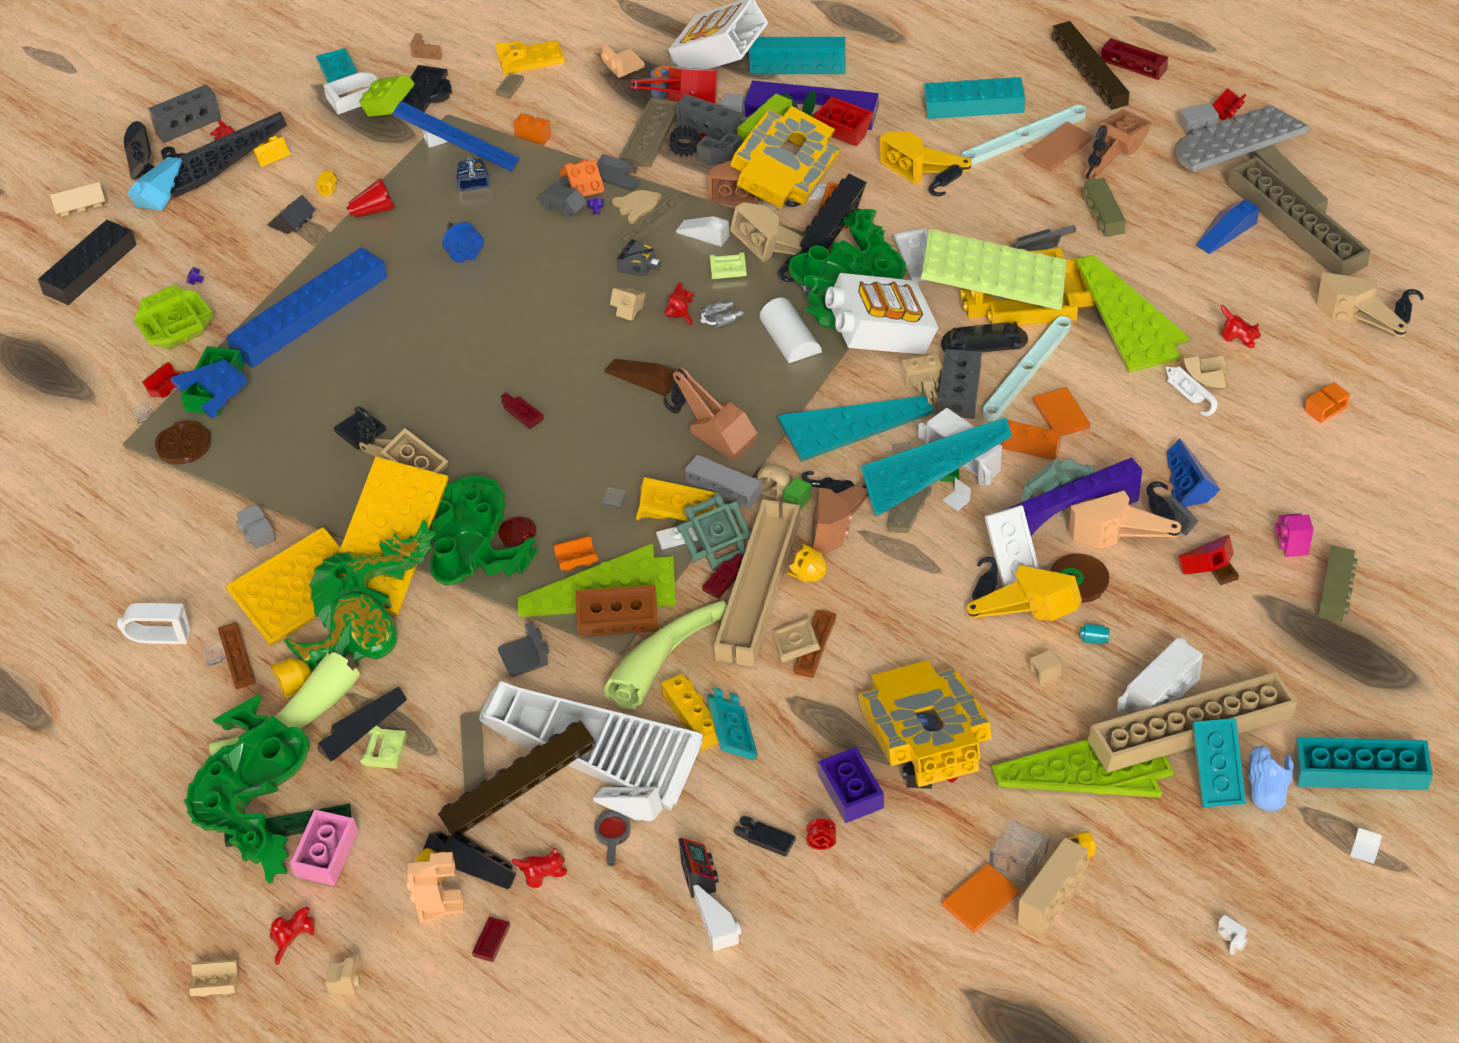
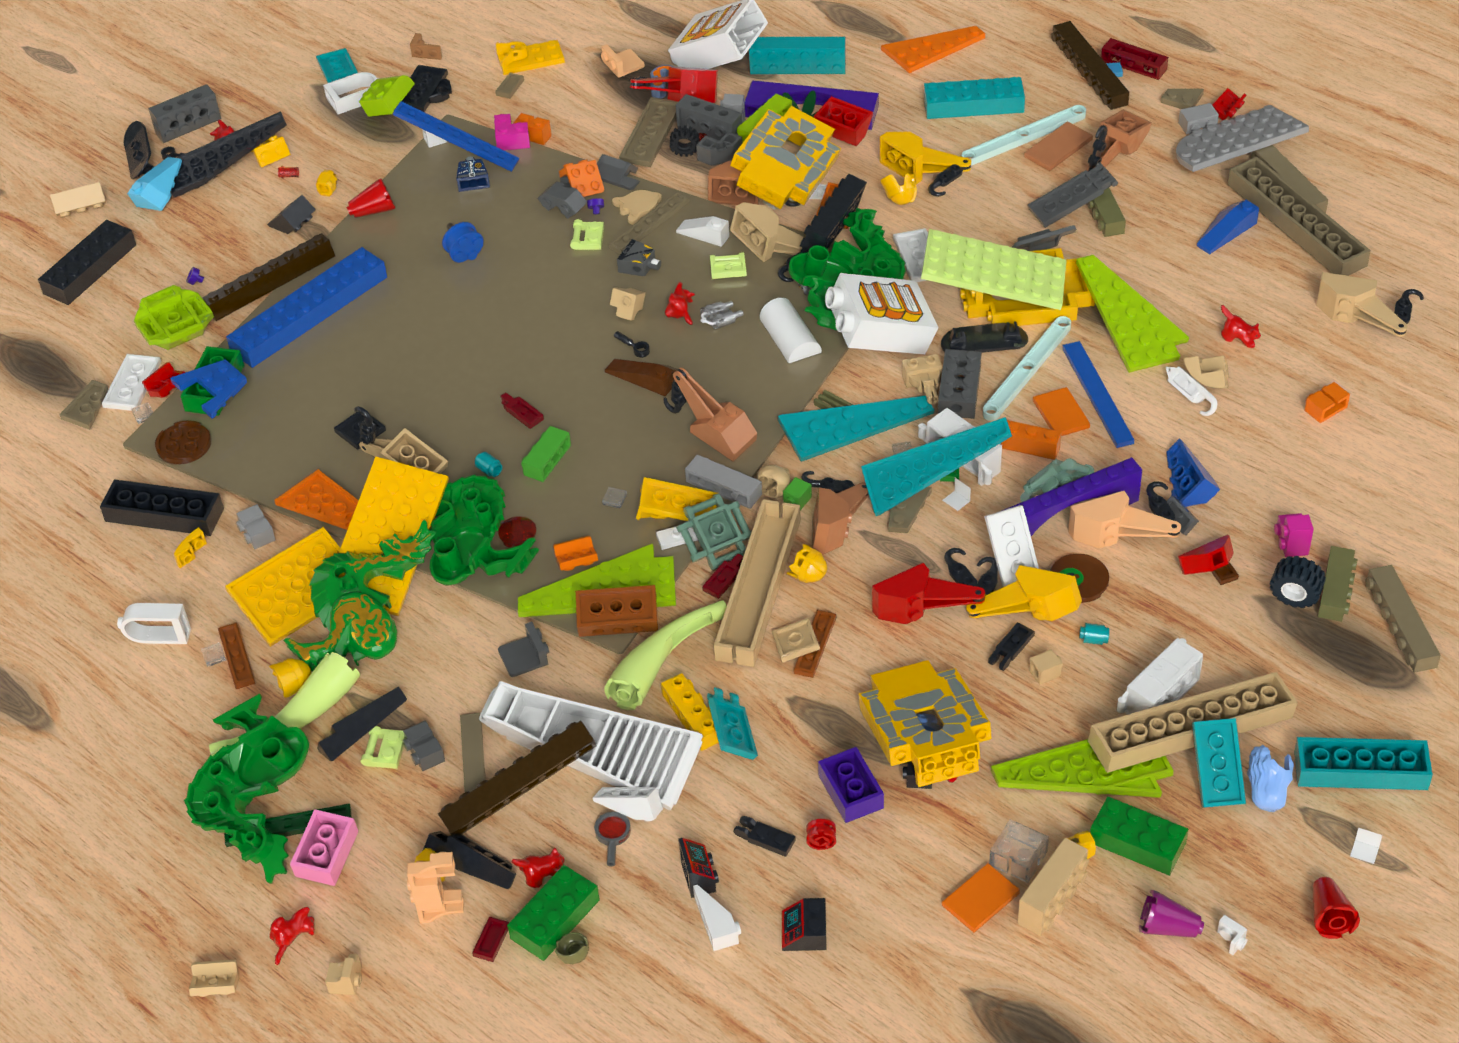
(85, 405): none -> dark tan wing
(127, 385): none -> white tile
(161, 507): none -> black brick
(185, 551): none -> yellow slope
(269, 276): none -> dark brown brick
(288, 172): none -> clear red pin
(320, 499): none -> orange wing
(423, 745): none -> dark grey brick
(488, 464): none -> teal brick
(510, 135): none -> dark pink brick
(546, 453): none -> bright green brick
(553, 912): none -> green brick
(572, 948): none -> olive hair
(593, 235): none -> yellowish green plate
(638, 345): none -> black piece
(804, 925): none -> black slope
(831, 399): none -> olive tile
(900, 194): none -> yellow helmet
(912, 591): none -> red slope
(924, 50): none -> orange wing
(1011, 645): none -> black hinge
(1072, 195): none -> dark grey hinge
(1098, 394): none -> blue tile
(1116, 68): none -> dark azure tile
(1139, 835): none -> green brick
(1168, 917): none -> magenta cone
(1182, 97): none -> dark tan wing
(1297, 582): none -> black wheel
(1333, 910): none -> red cone
(1402, 619): none -> dark tan brick

